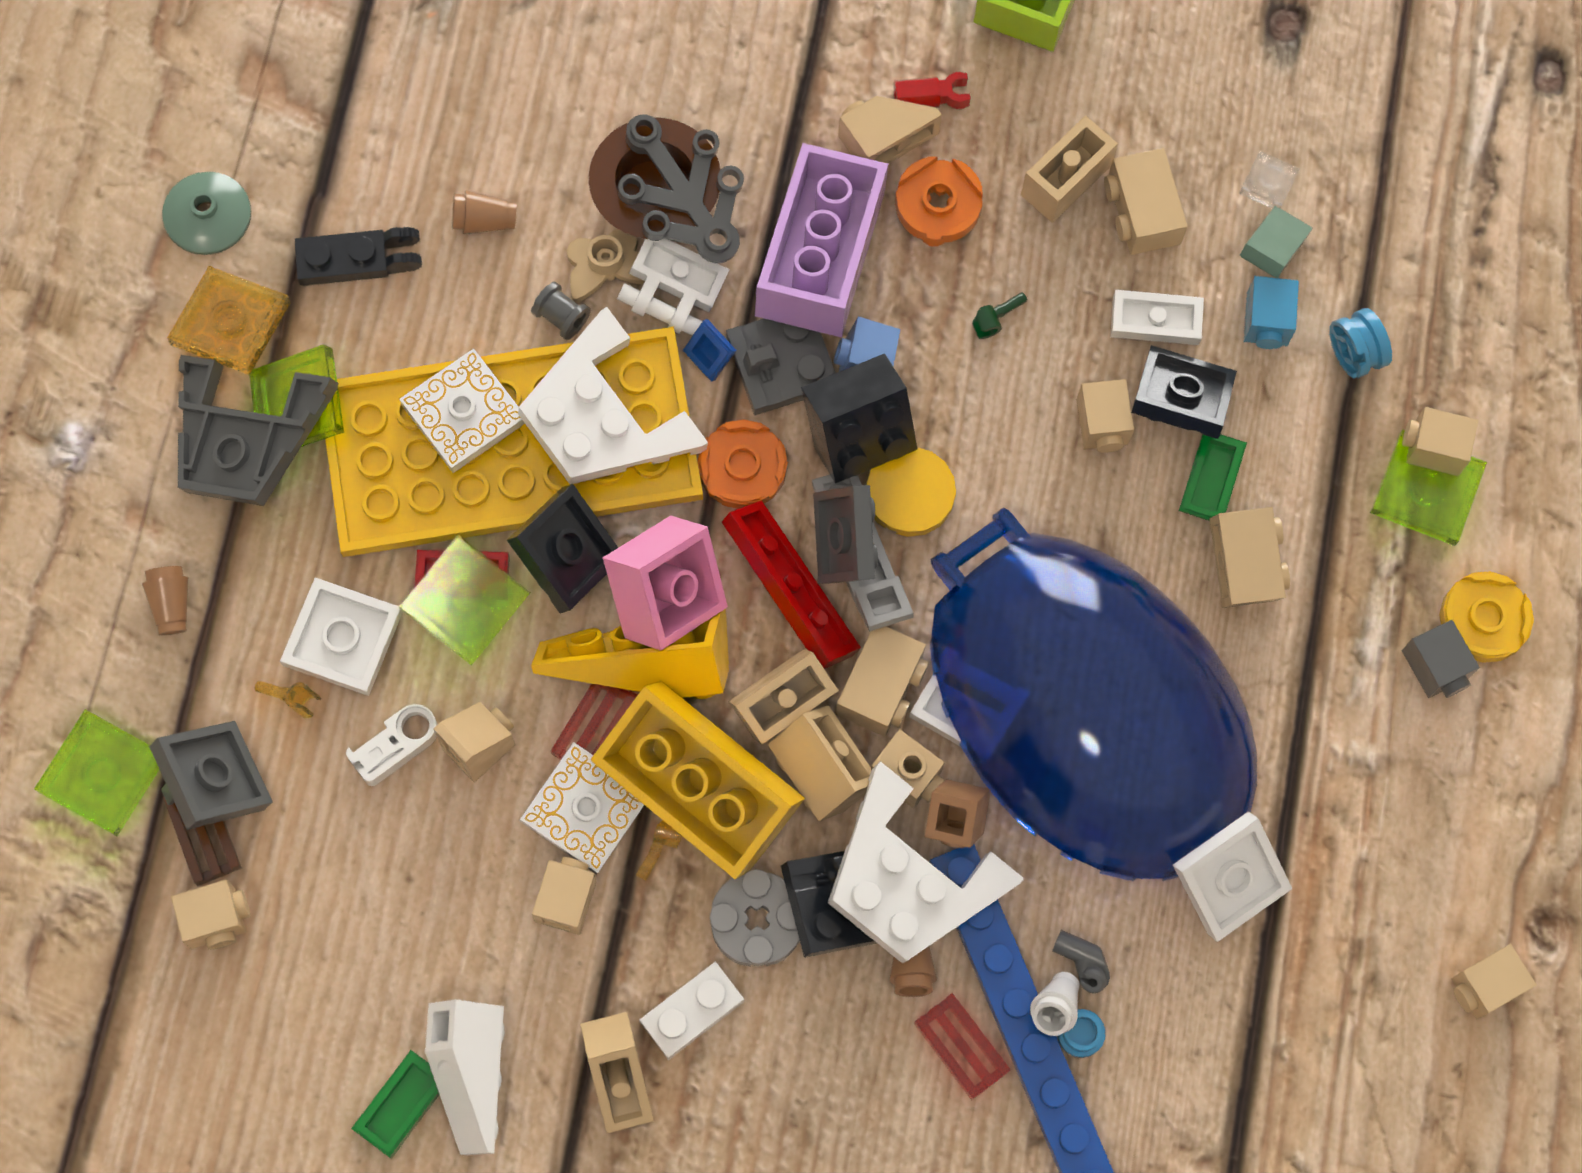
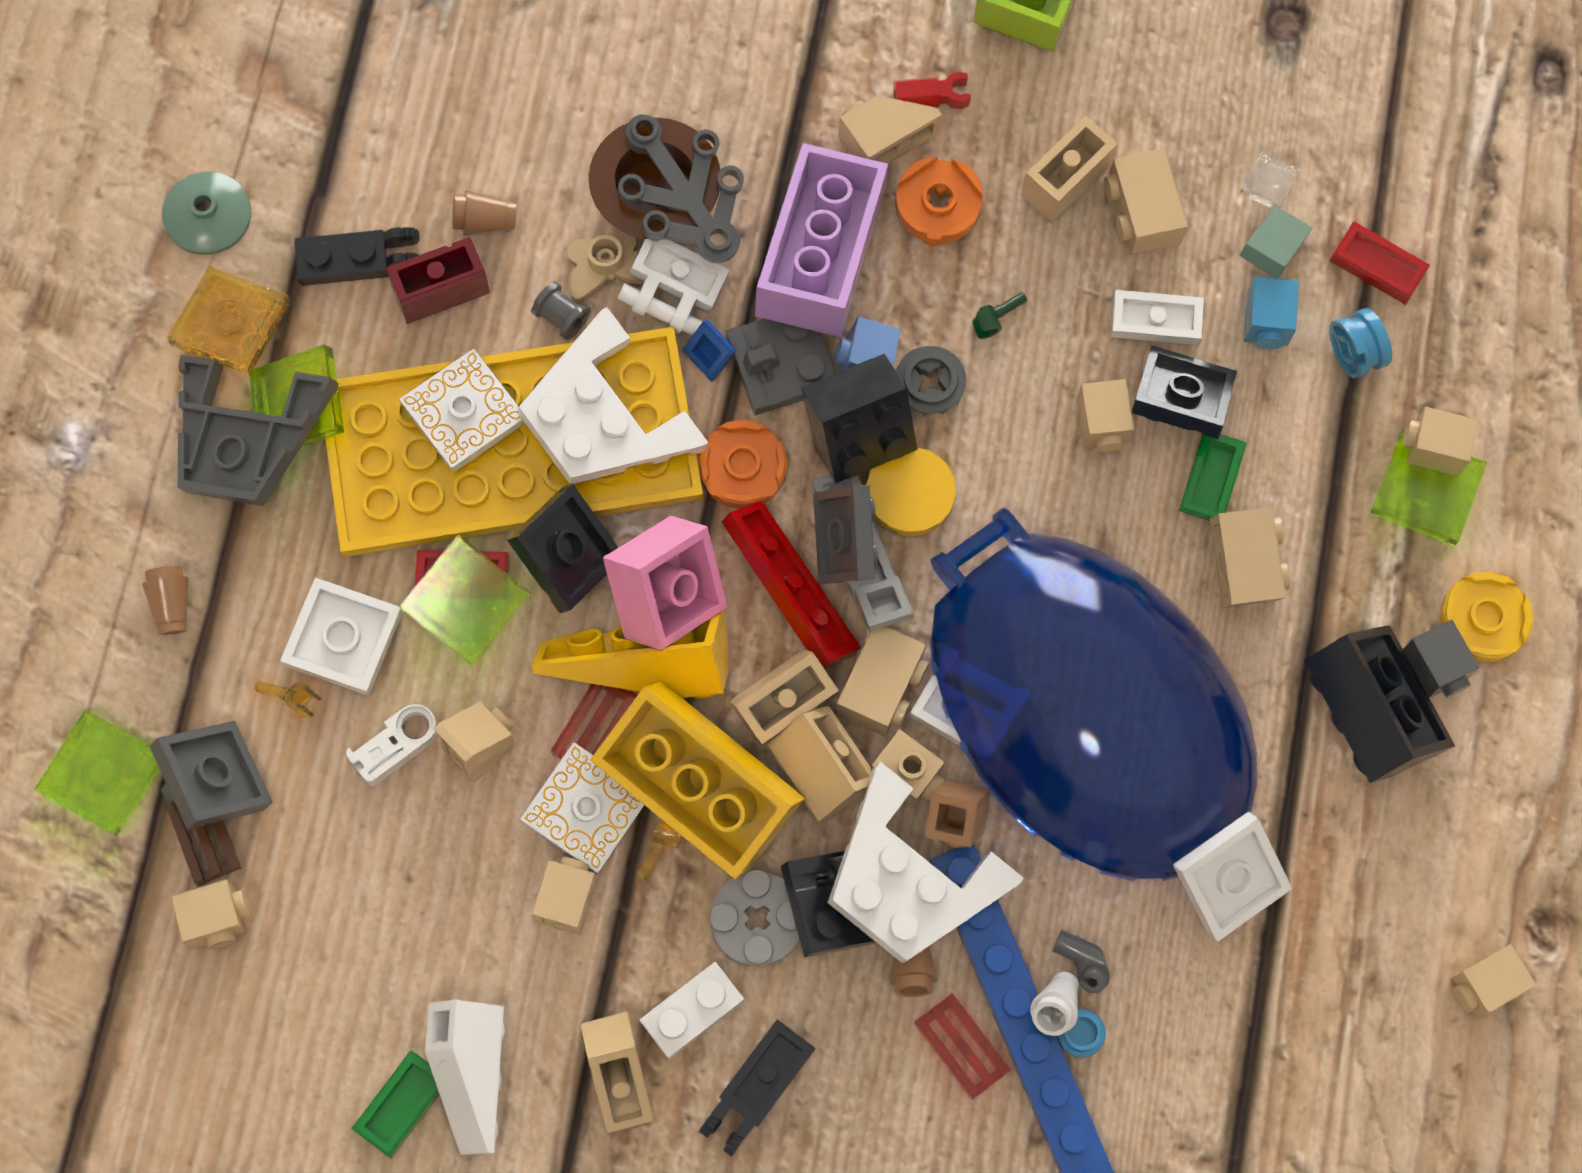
(438, 280): none -> dark red brick
(760, 1082): none -> black hinge
(927, 361): none -> dark grey gear
(1378, 703): none -> black slope
(1379, 262): none -> red tile

